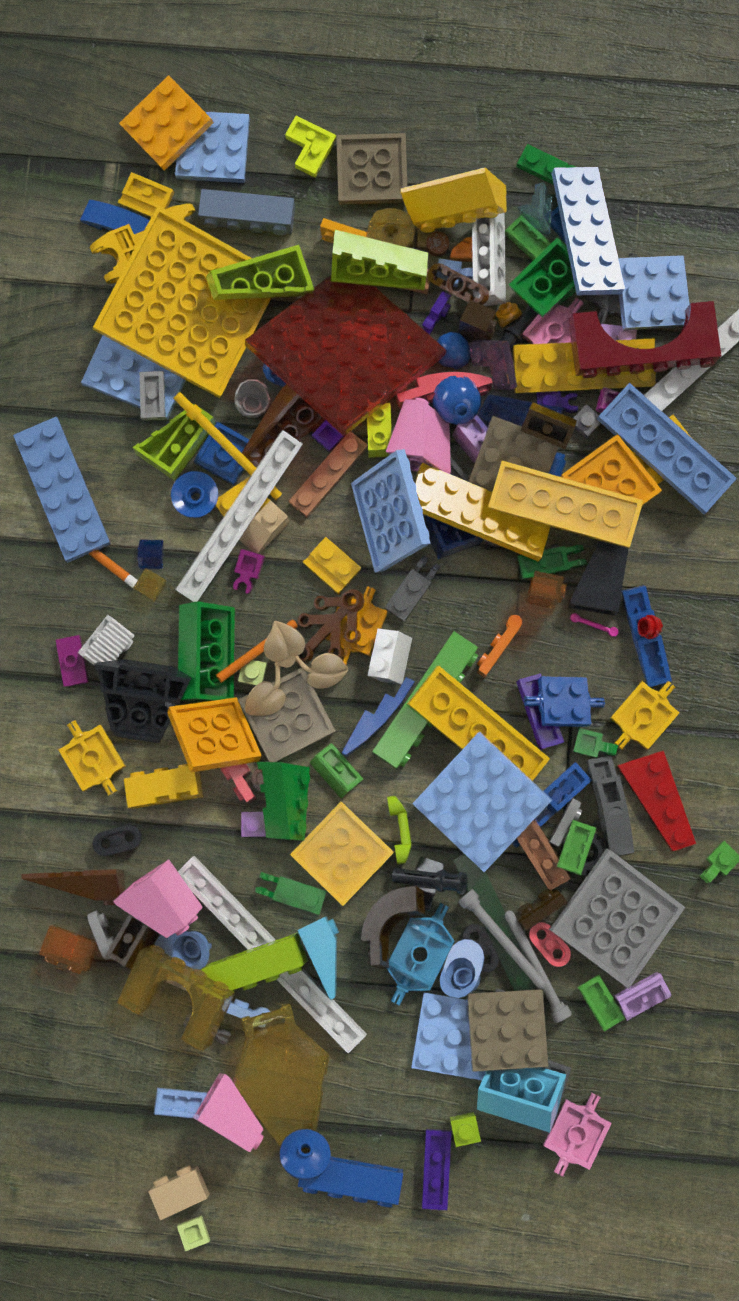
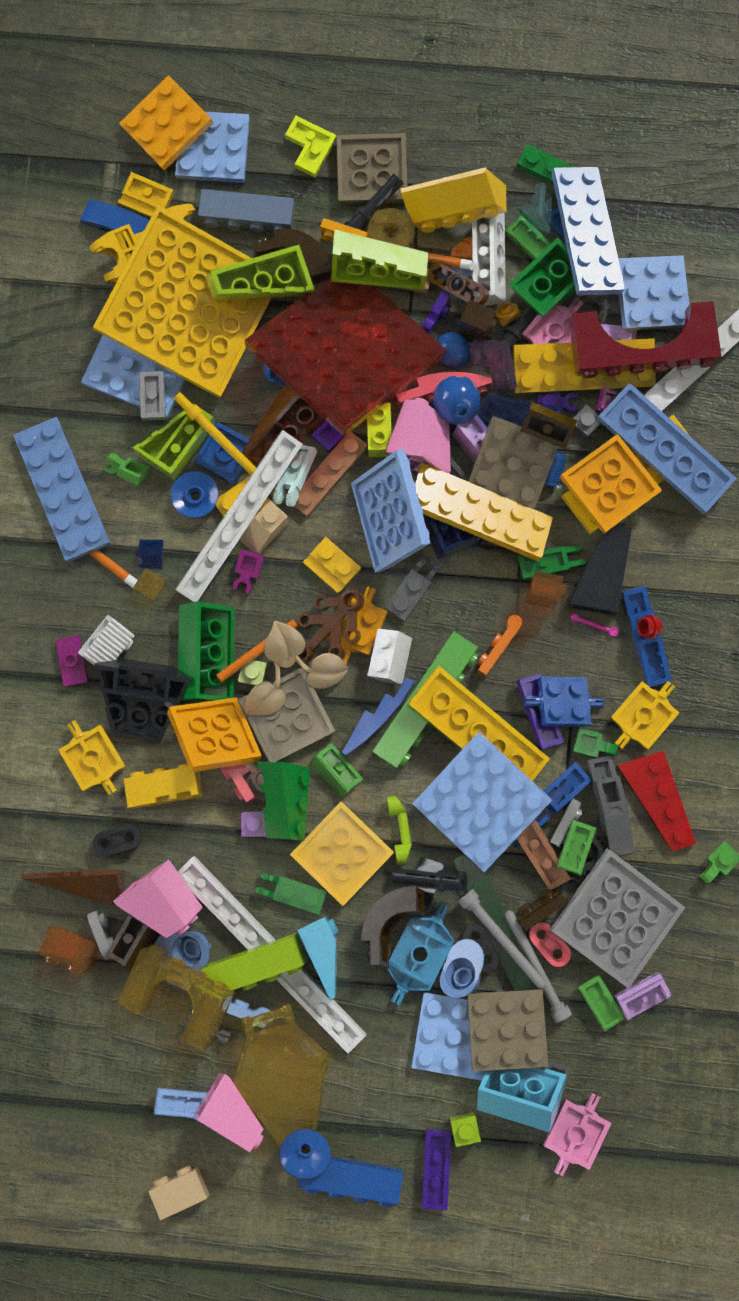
(127, 469): none -> bright green plate
(193, 1233): yellowish green plate -> none
(252, 398): light grey hair -> none
(294, 476): none -> light aqua hinge
(313, 253): none -> dark brown arch
(364, 214): none -> black pin
(437, 243): reddish brown tile -> none
(451, 261): none -> orange bar
(565, 504): yellow plate -> none

